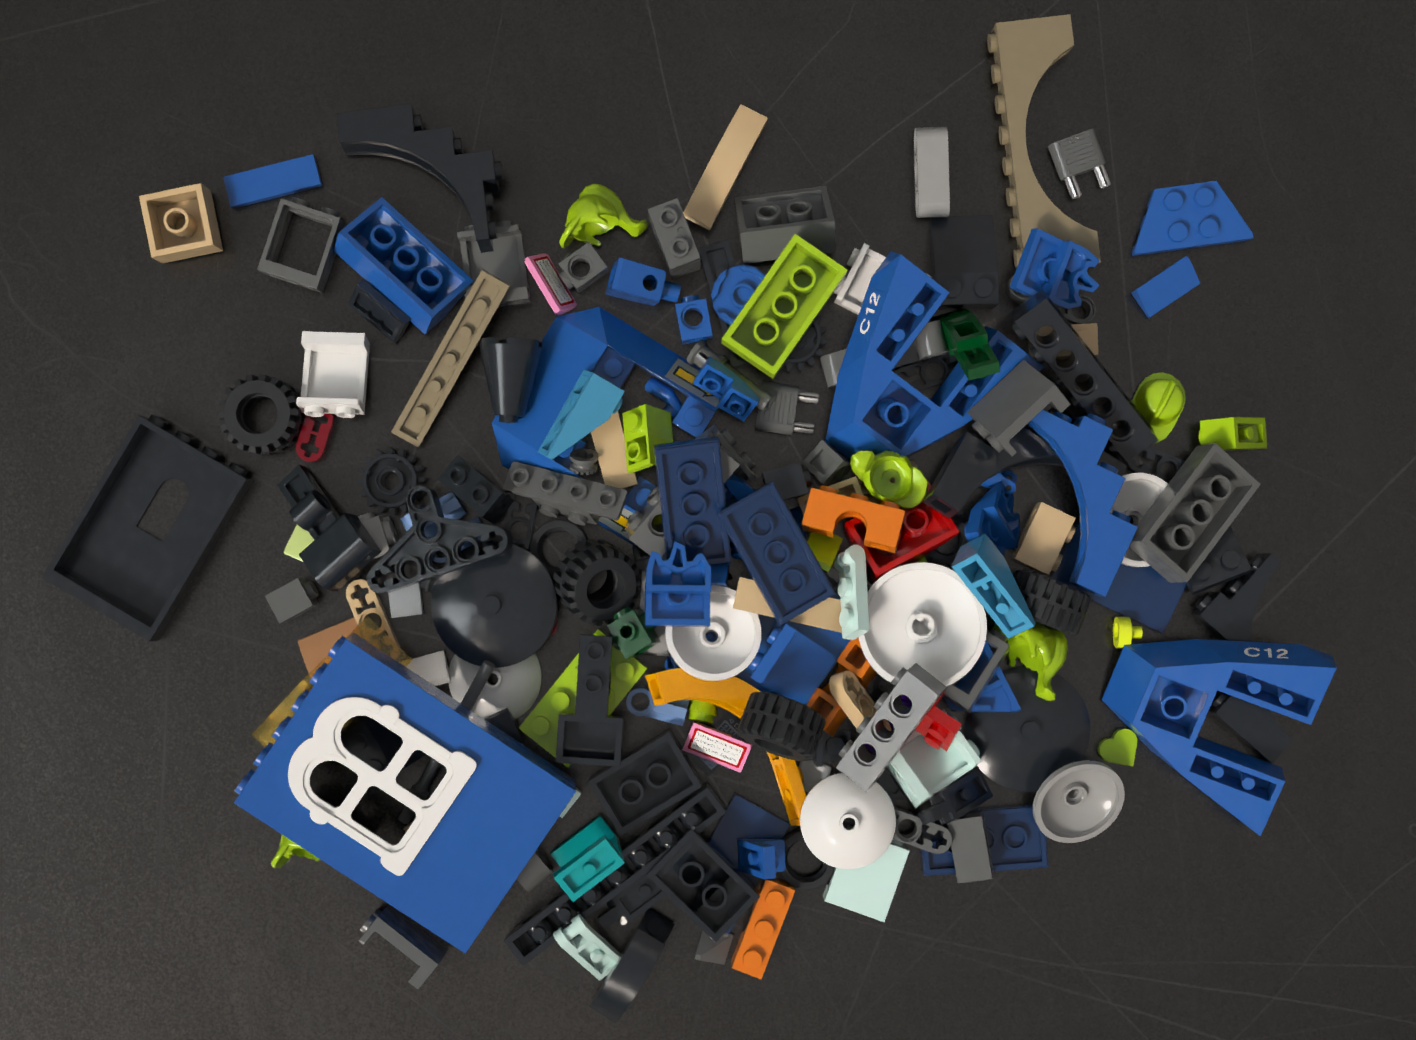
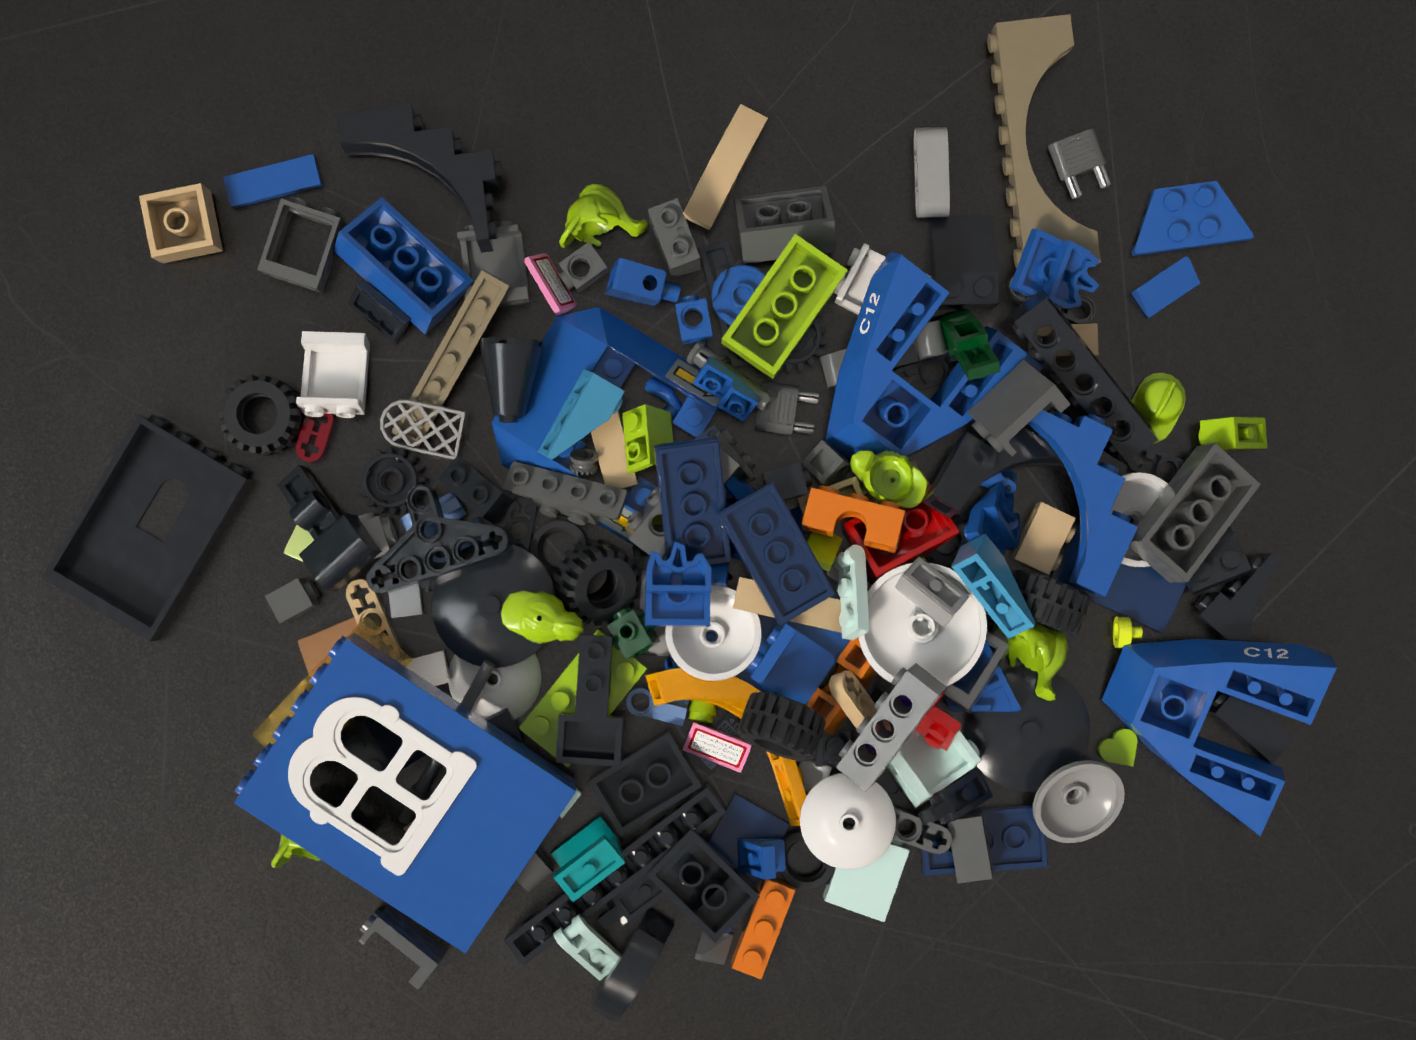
(418, 404): none -> light grey window
(521, 612): none -> lime piece
(931, 591): none -> light grey slope

